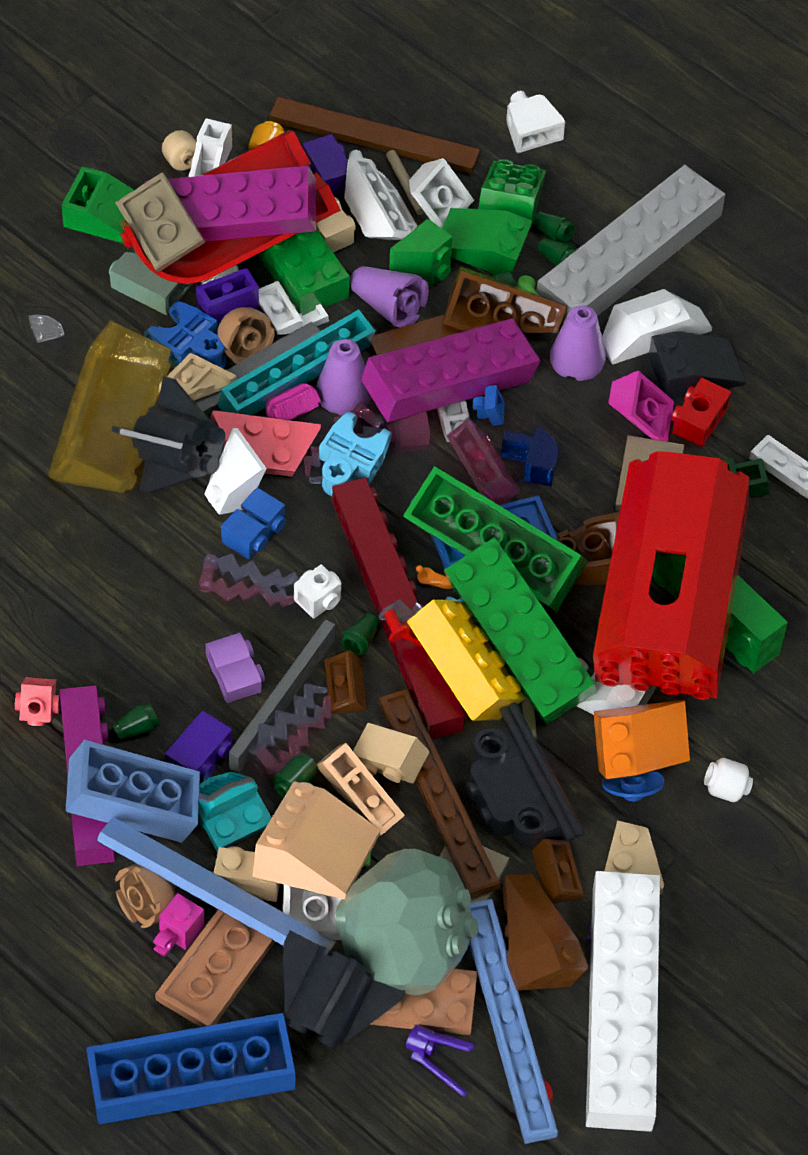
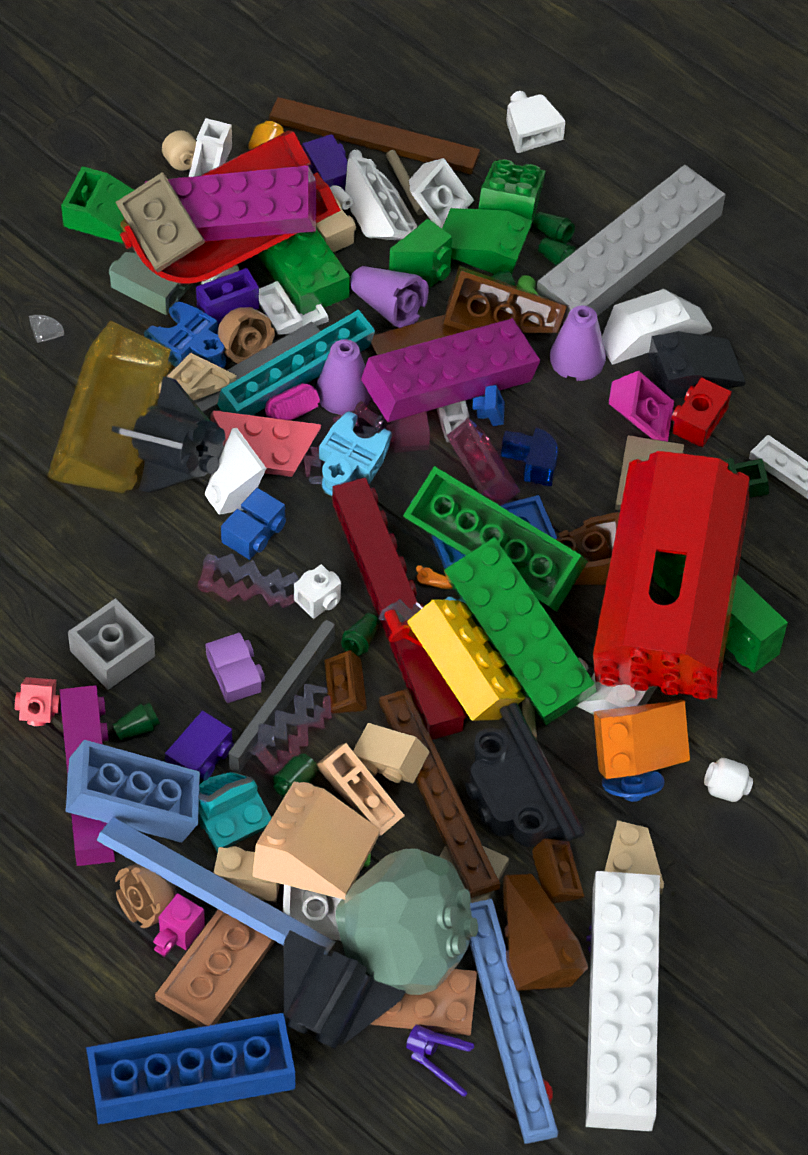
(111, 643): none -> light grey brick
(344, 199): none -> white arm

